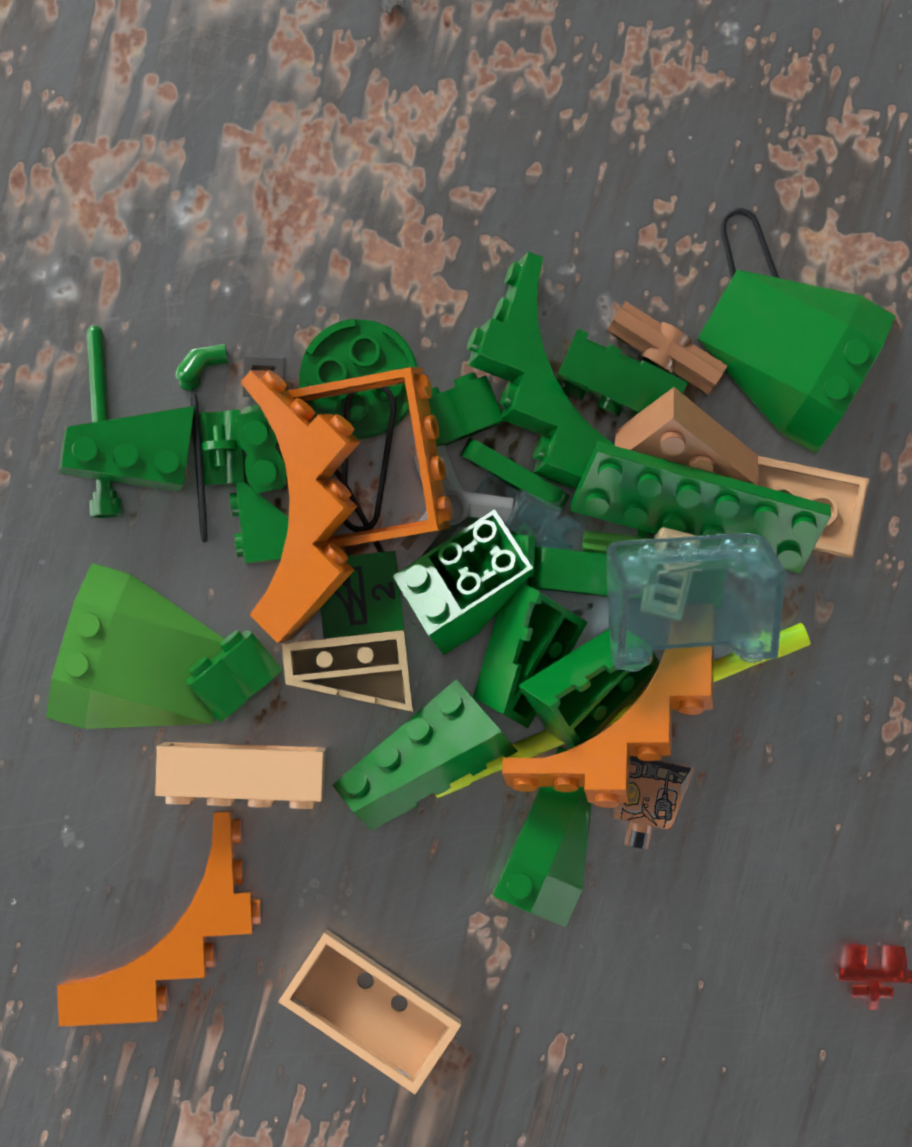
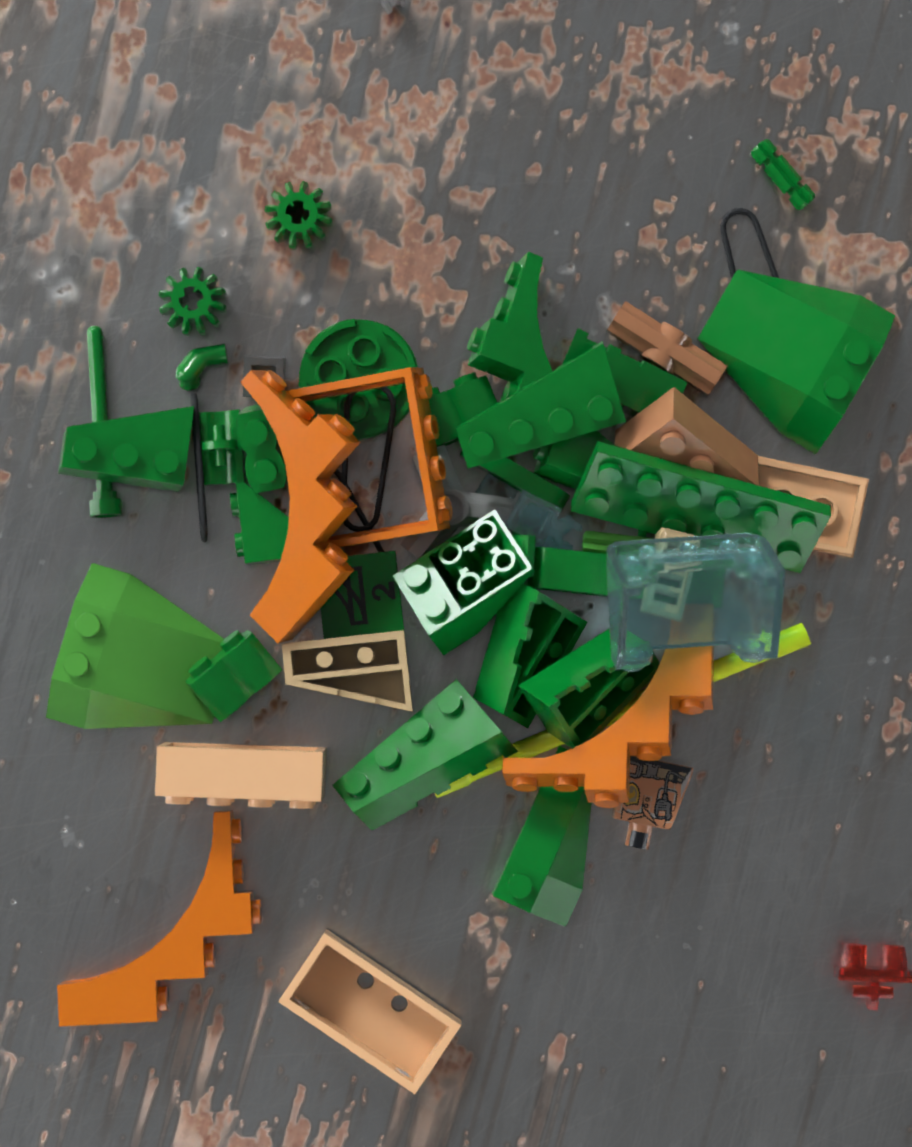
(179, 296): none -> green gear
(312, 208): none -> green gear
(557, 407): none -> green wing
(783, 174): none -> green axle

